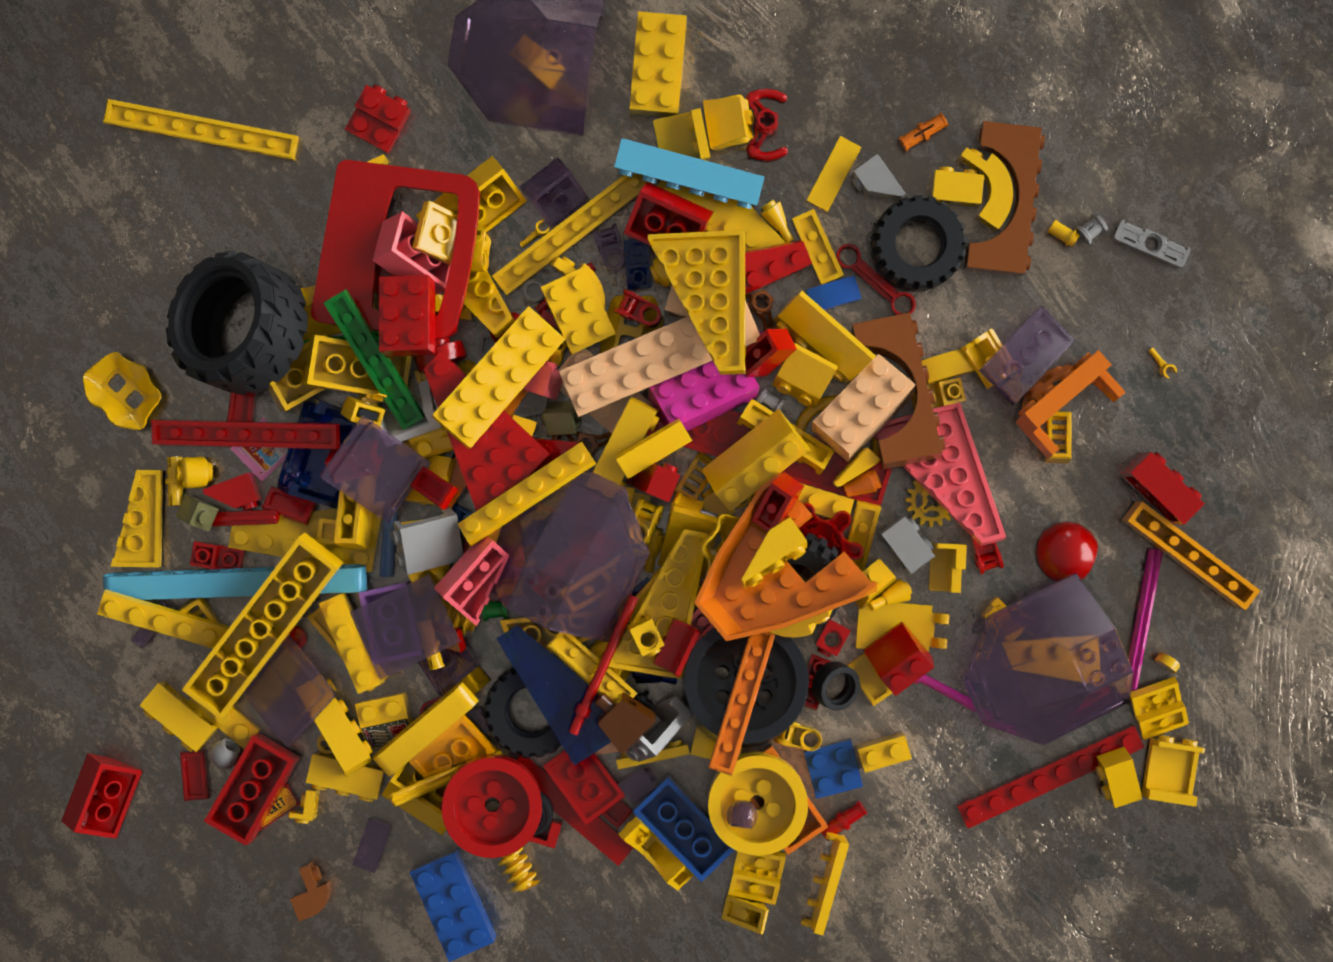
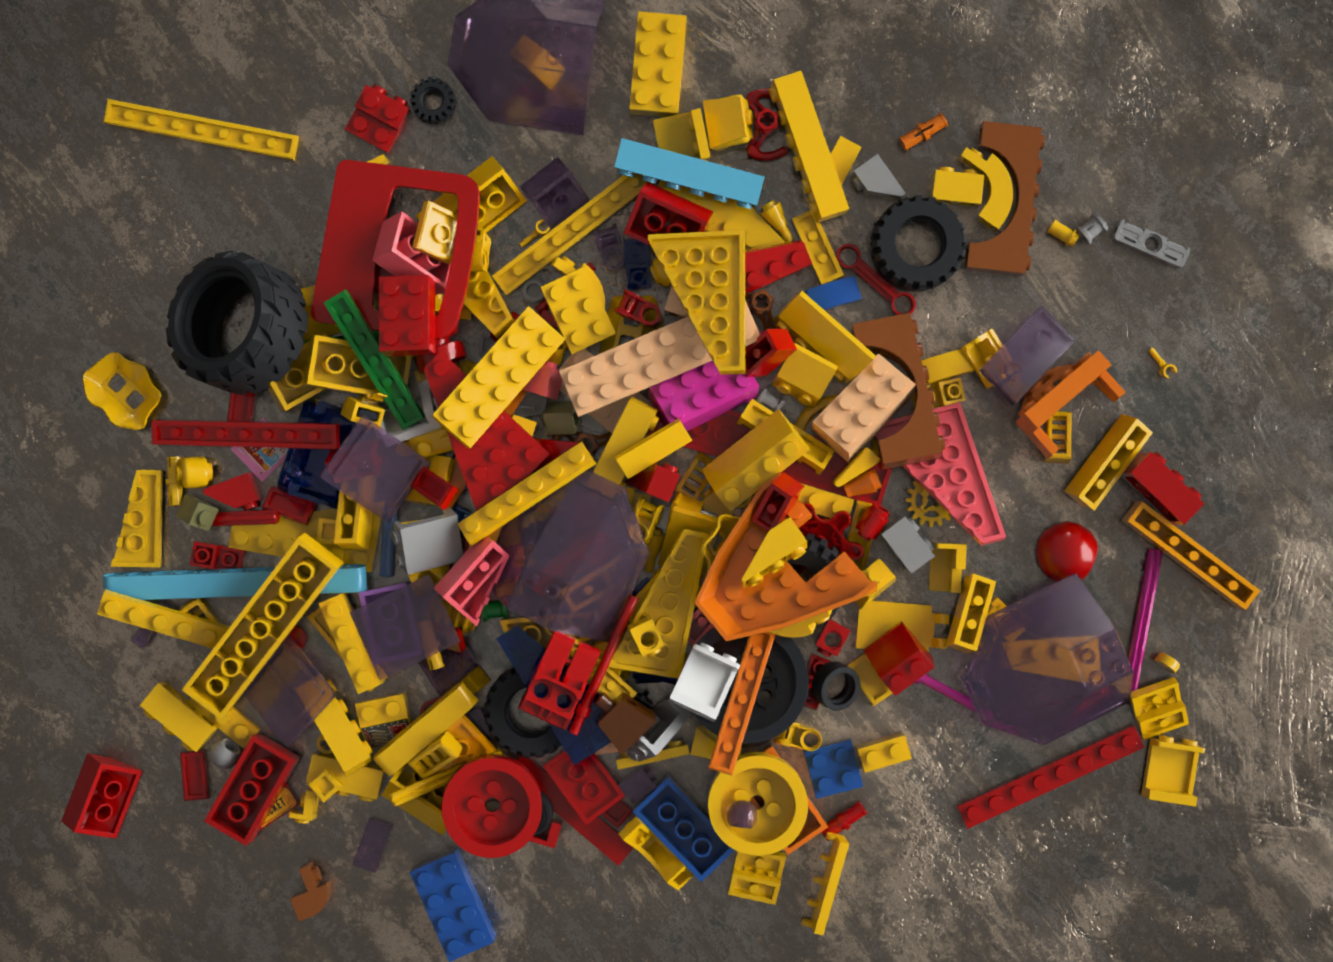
(325, 785): none -> yellow tile
(422, 90): none -> black tyre
(449, 748): none -> yellow slope
(518, 871): yellow piece -> none
(571, 683): none -> red connector
(678, 646): red panel -> none
(704, 681): none -> white panel
(745, 913): yellow slope -> none
(809, 147): none -> yellow brick
(872, 522): none -> red brick
(896, 593): yellow cone -> none
(970, 613): none -> yellow brick
(983, 555): red piece -> none
(1108, 462): none -> yellow brick
(1119, 777): yellow brick -> none

